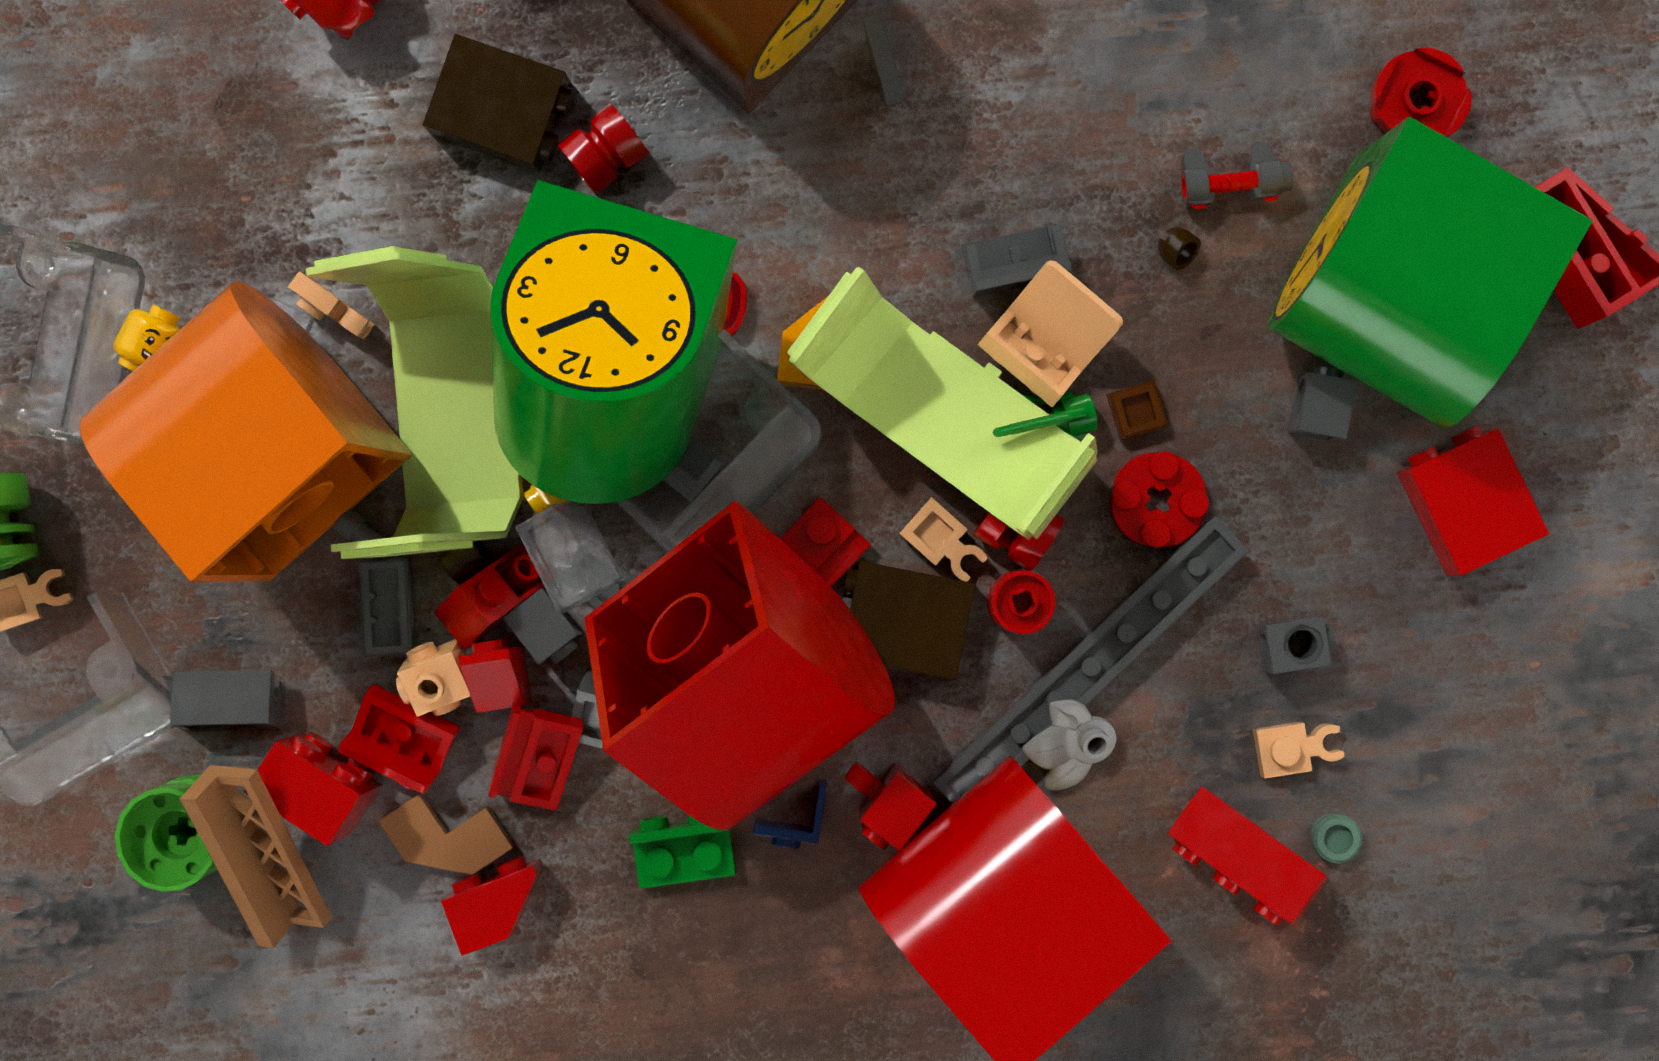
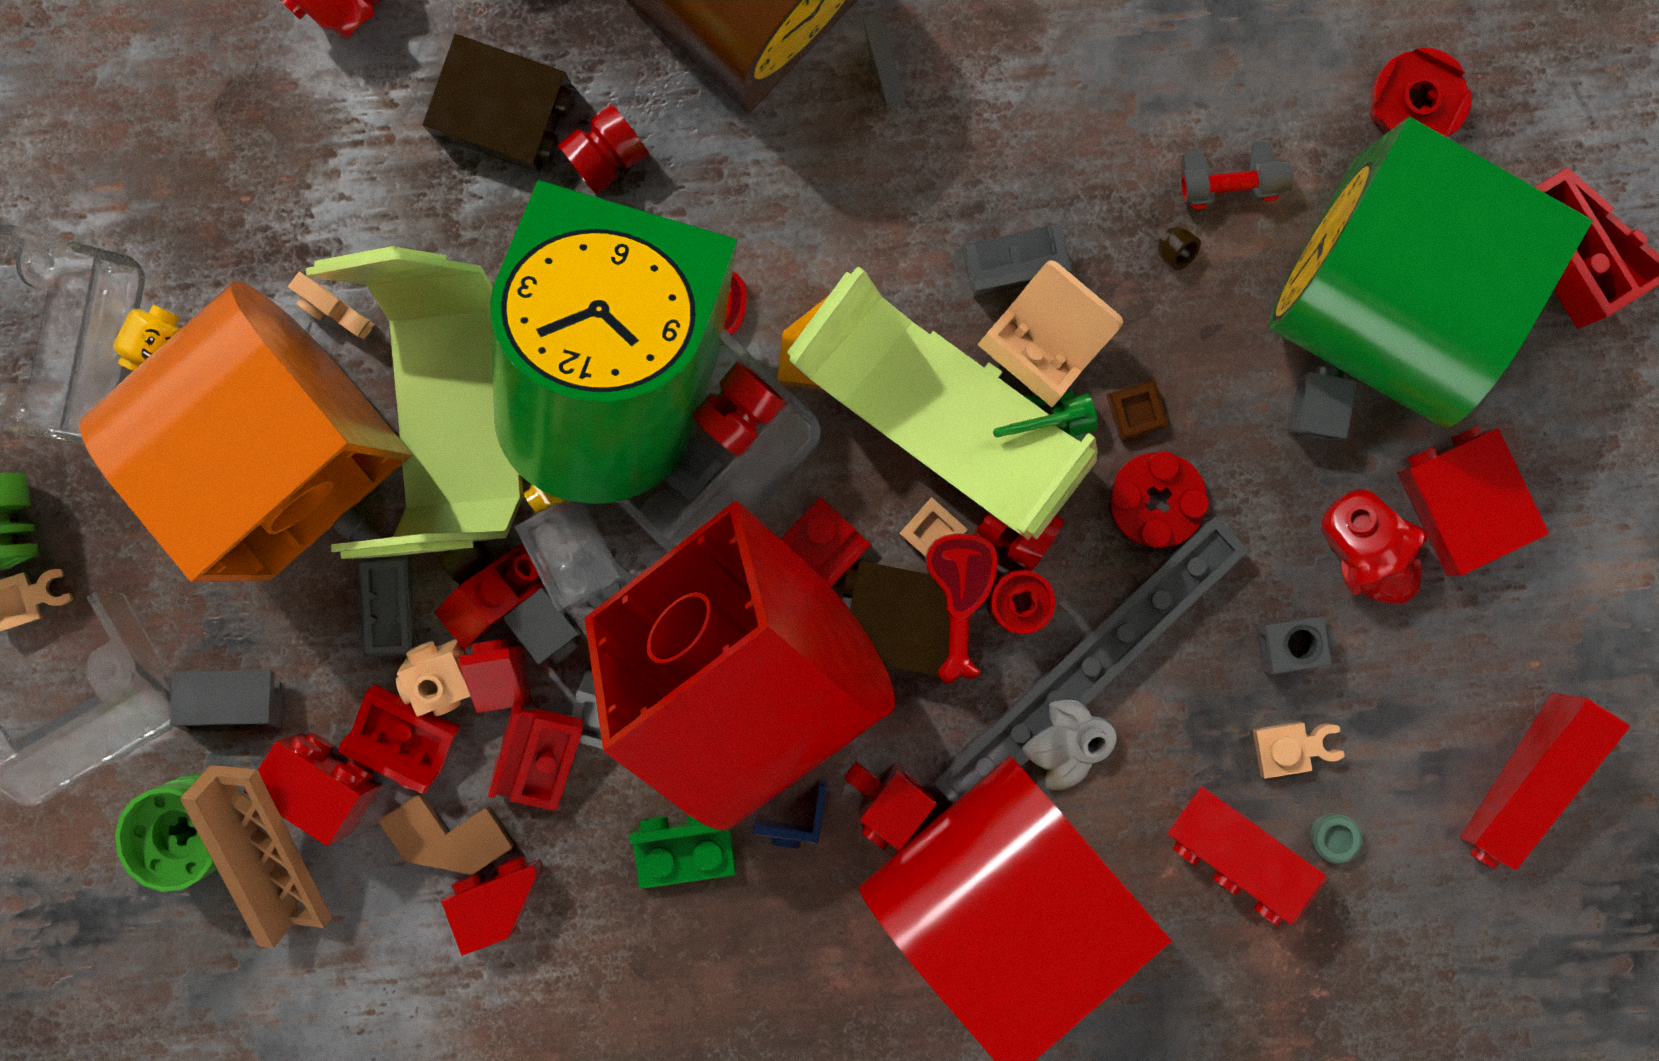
(738, 409): none -> red wheel
(966, 573): none -> red piece
(1374, 547): none -> red head
(1541, 778): none -> red slope

